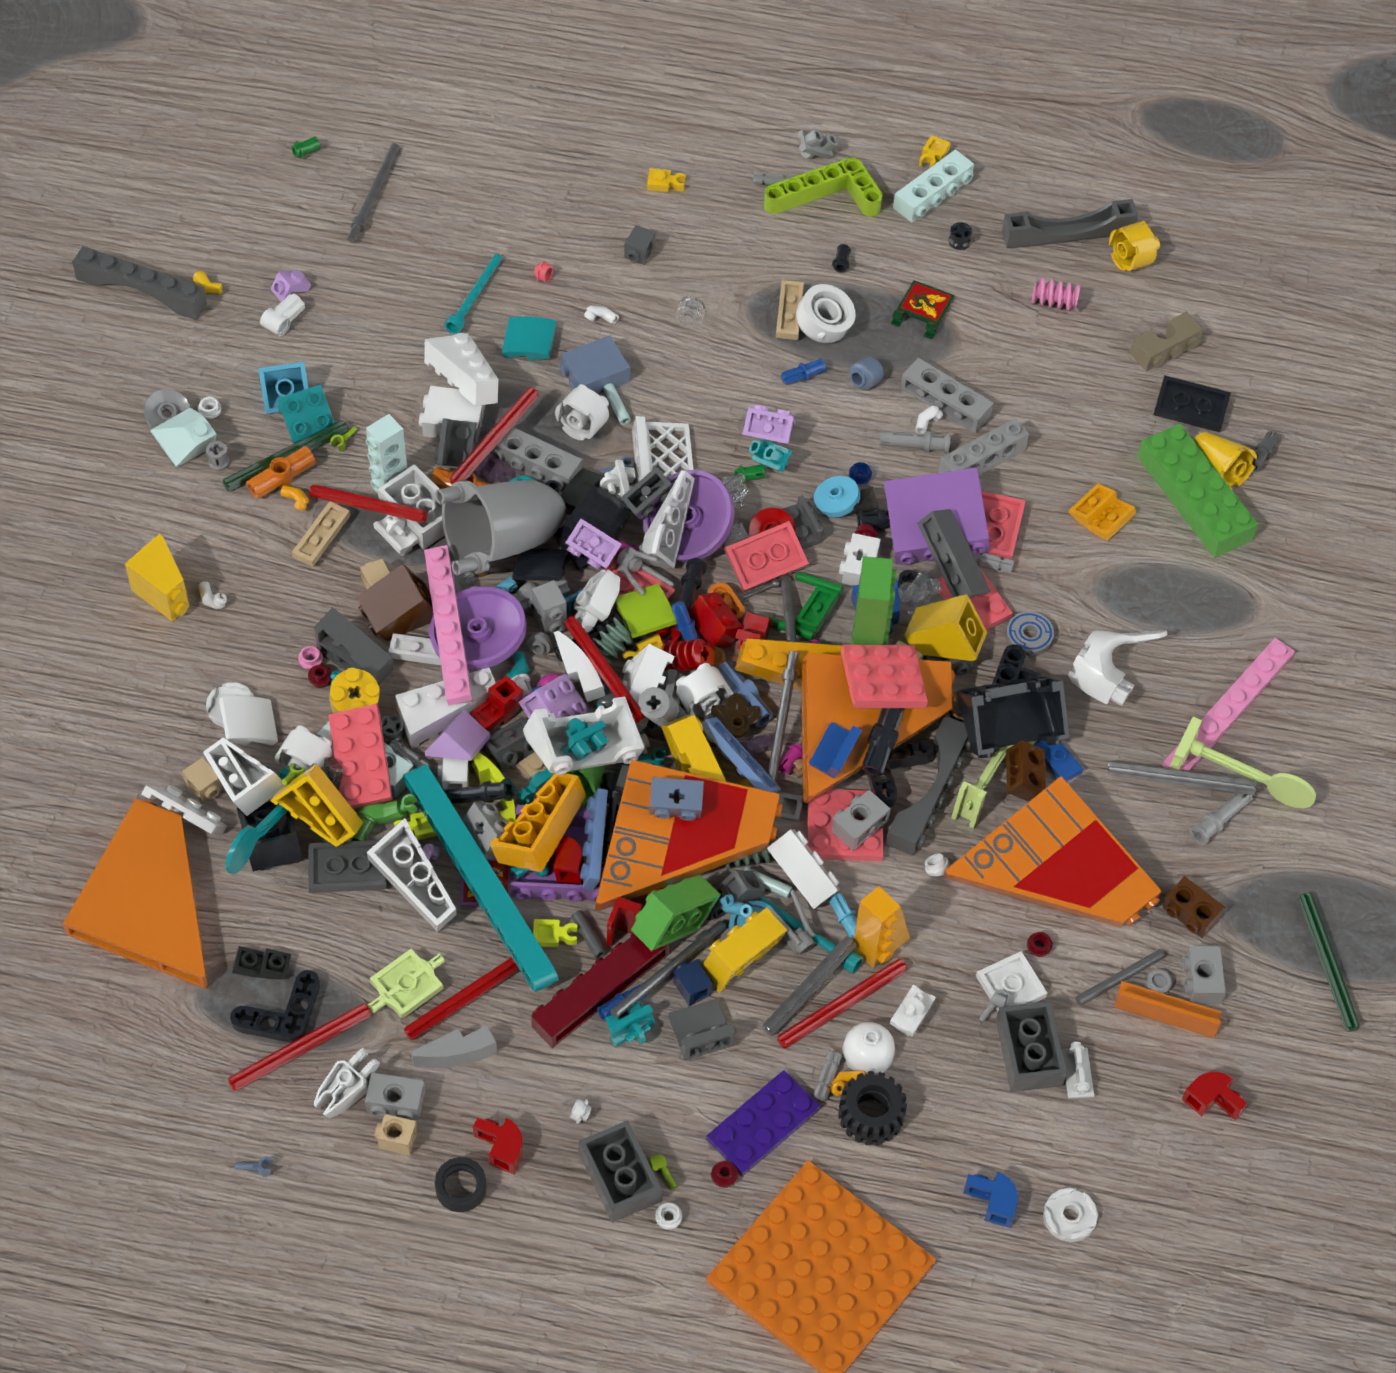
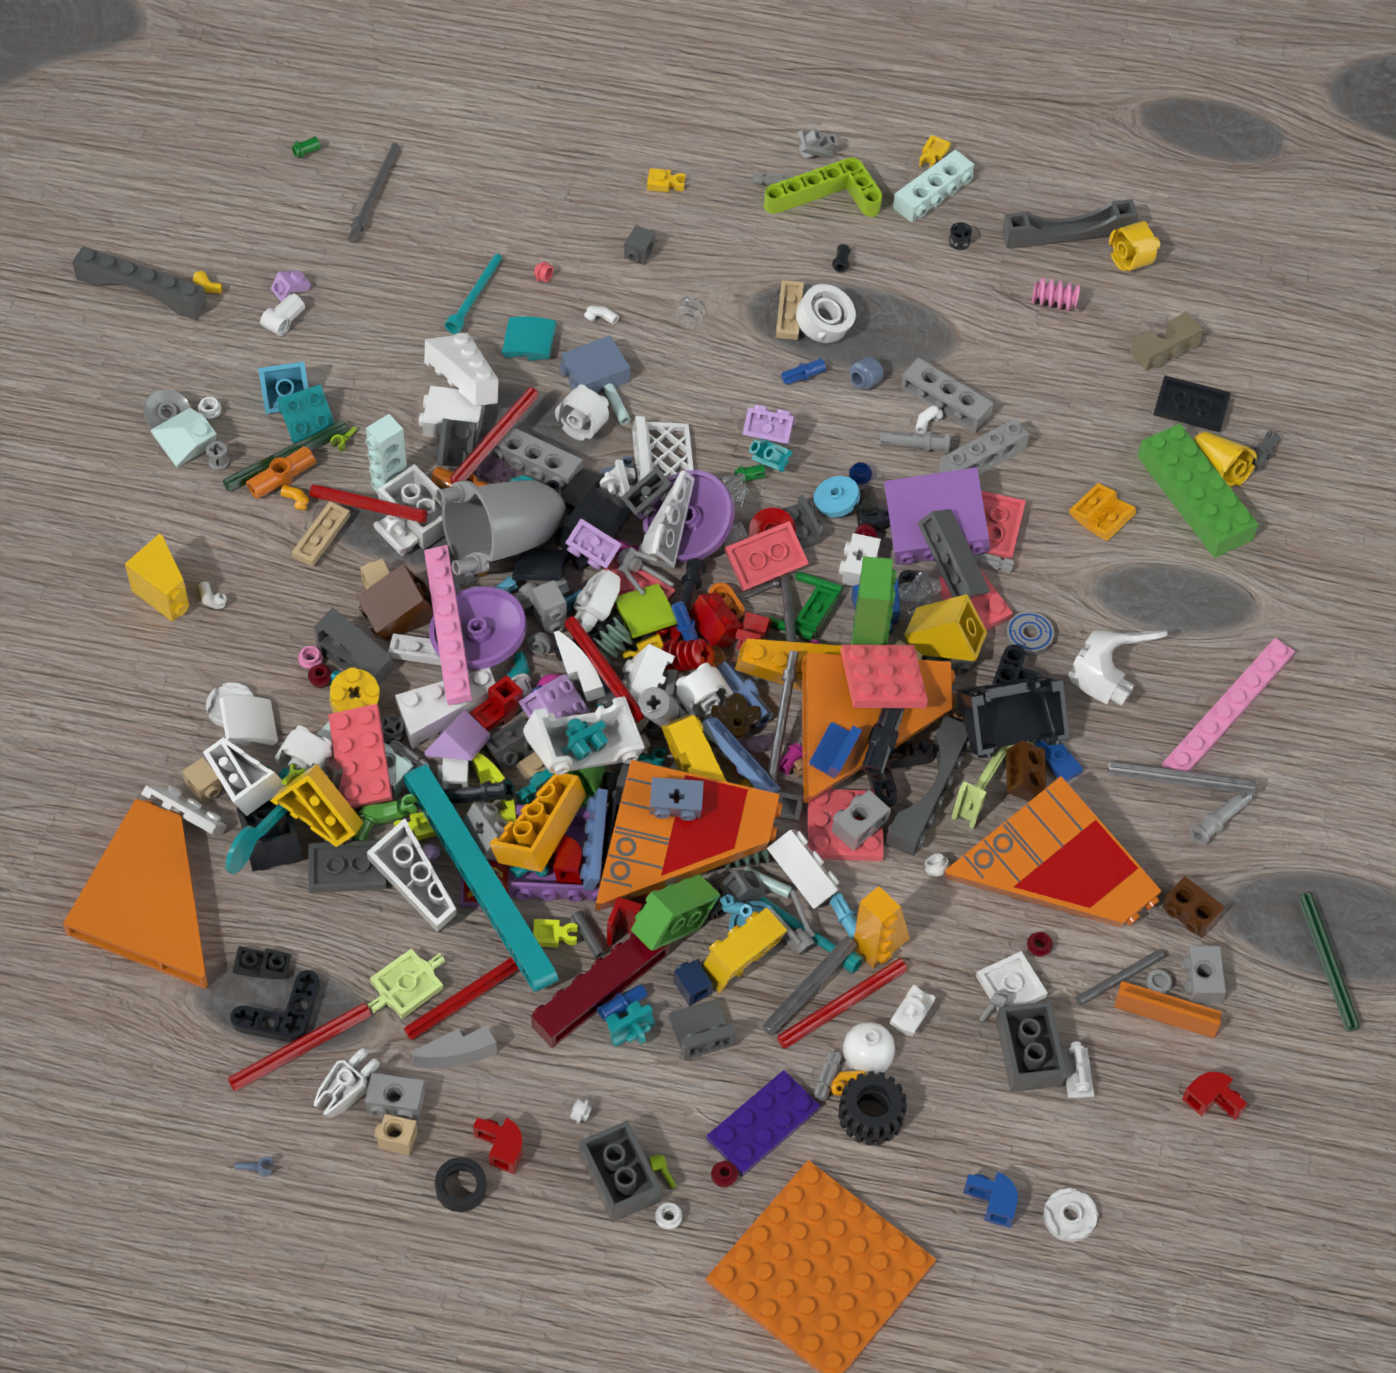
(702, 940): flat silver bar -> none
(925, 305): flag -> none
(1282, 786): yellowish green piece -> none

